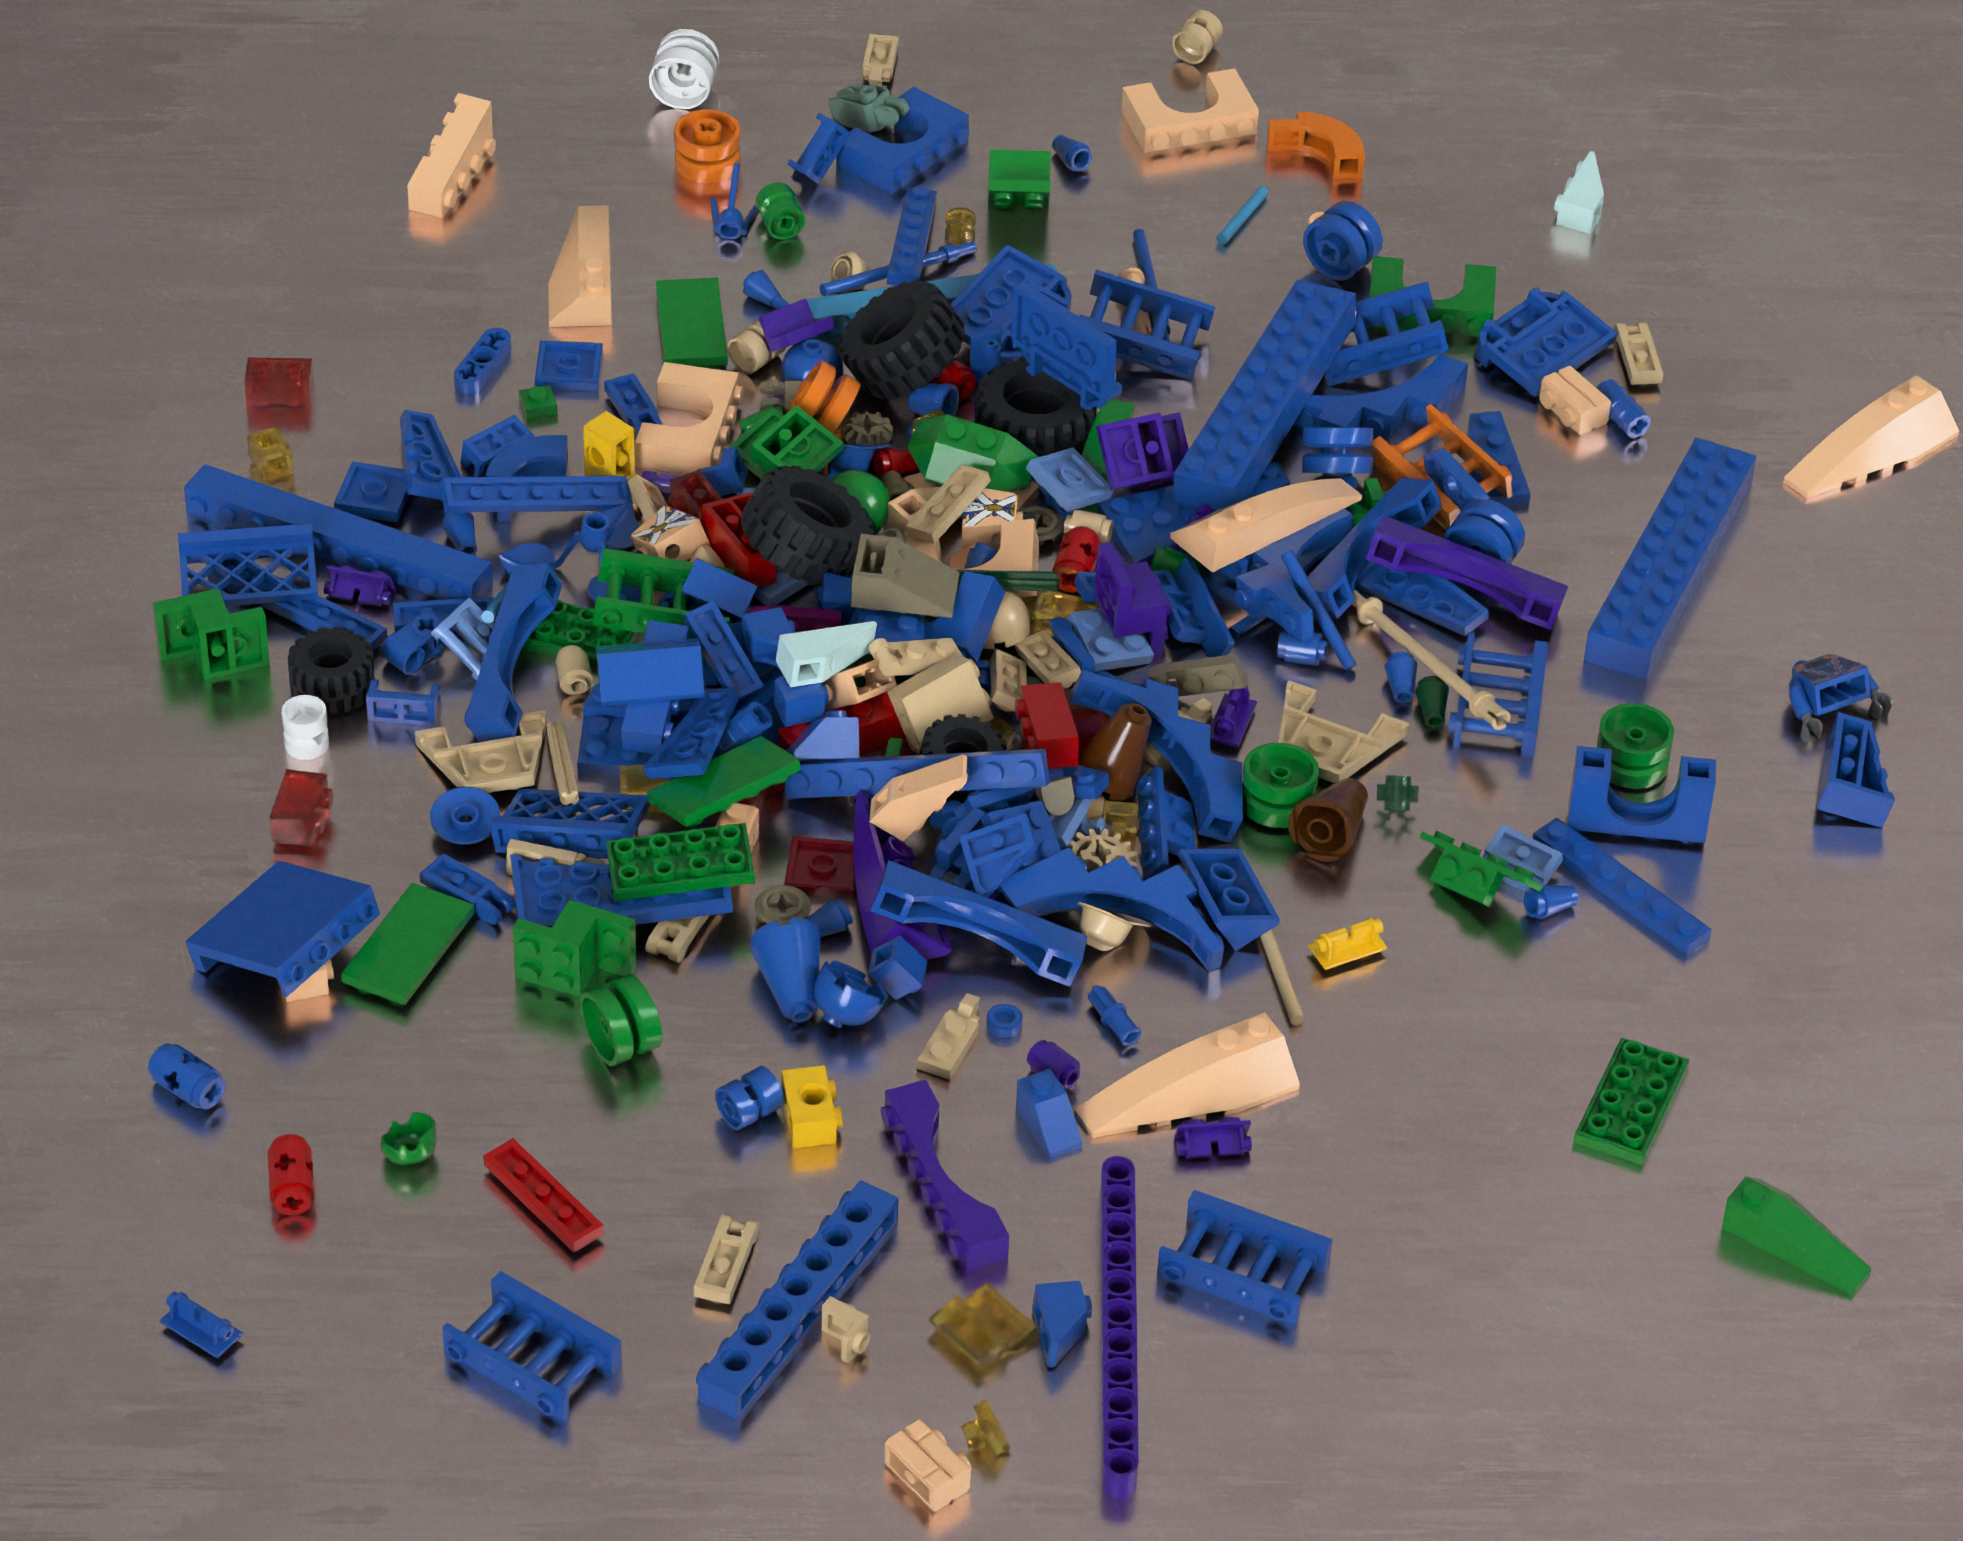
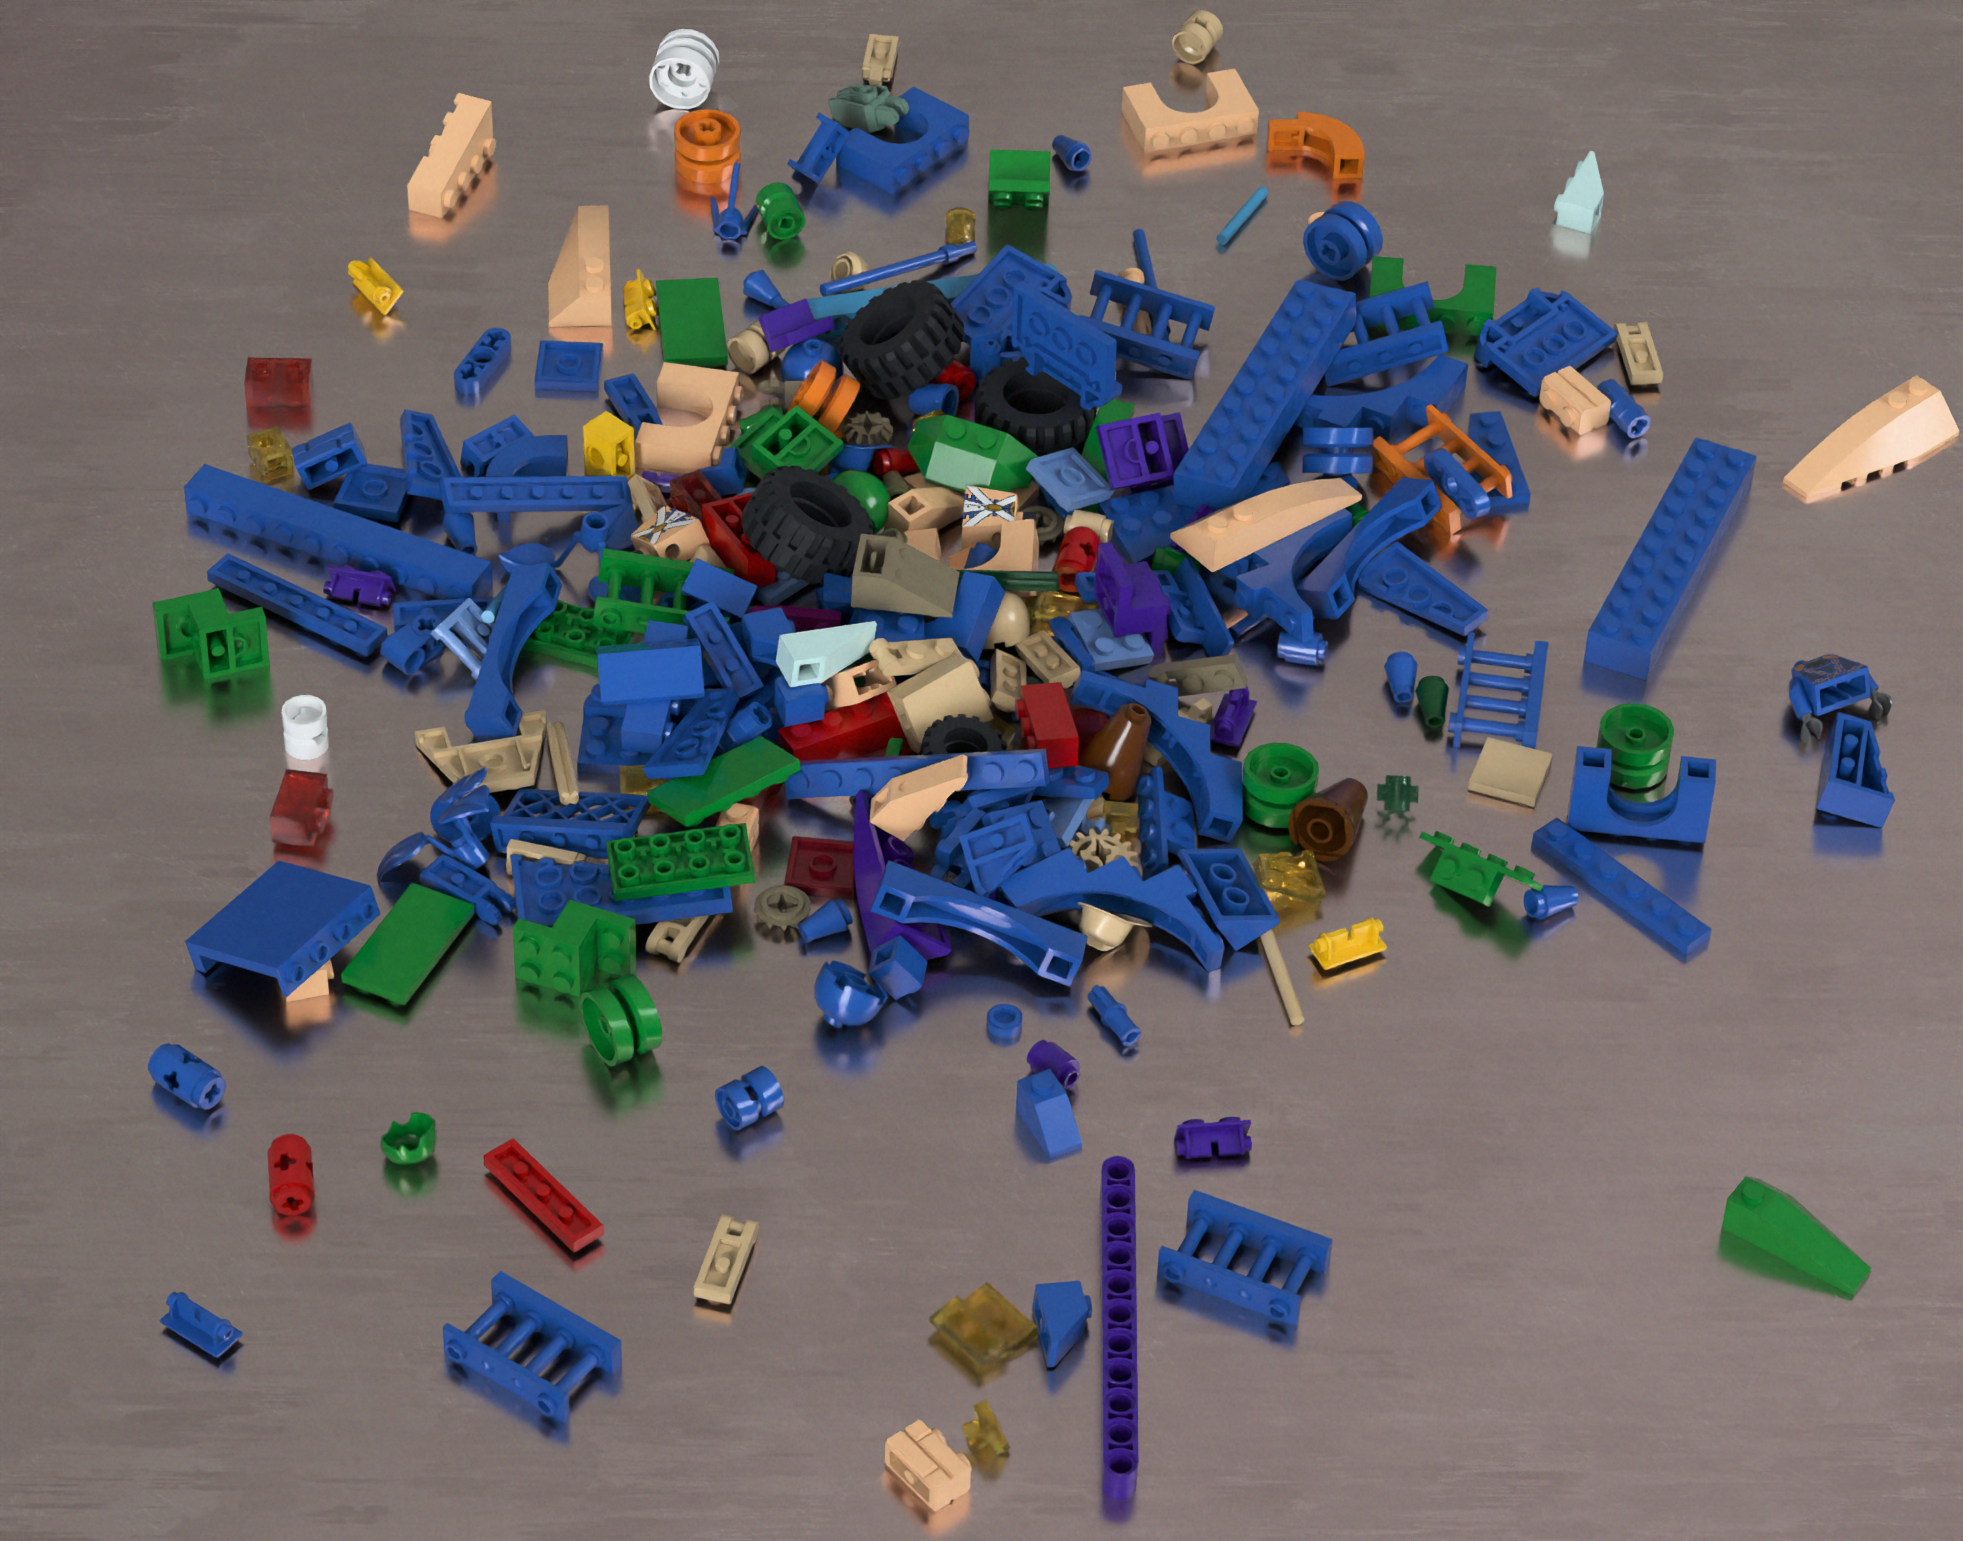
(247, 546): blue fence -> none
(329, 456): none -> blue brick
(331, 667): black tyre -> none
(375, 284): none -> yellow hinge
(403, 706): blue hinge -> none
(467, 800): none -> blue plant
(538, 402): green plate -> none
(573, 670): tan brick -> none
(639, 302): none -> yellow hinge
(789, 964): blue cone -> none
(796, 1300): blue brick -> none
(810, 1106): yellow brick -> none
(828, 738): slope -> none
(847, 1325): tan bracket -> none
(912, 235): blue plate -> none
(948, 503): tan plate -> none
(951, 1039): tan hinge -> none
(972, 1227): dark purple arch -> none
(1057, 796): dark tan tile -> none
(1208, 1075): light nougat wedge -> none
(1290, 875): none -> clear yellow wing
(1318, 610): blue bar -> none
(1334, 746): tan wing -> none
(1372, 493): green plate -> none
(1415, 550): dark purple arch -> none
(1481, 703): tan bar -> none
(1488, 529): blue wheel -> none
(1510, 771): none -> tan tile
(1526, 853): medium blue plate -> none
(1631, 1101): green tile -> none

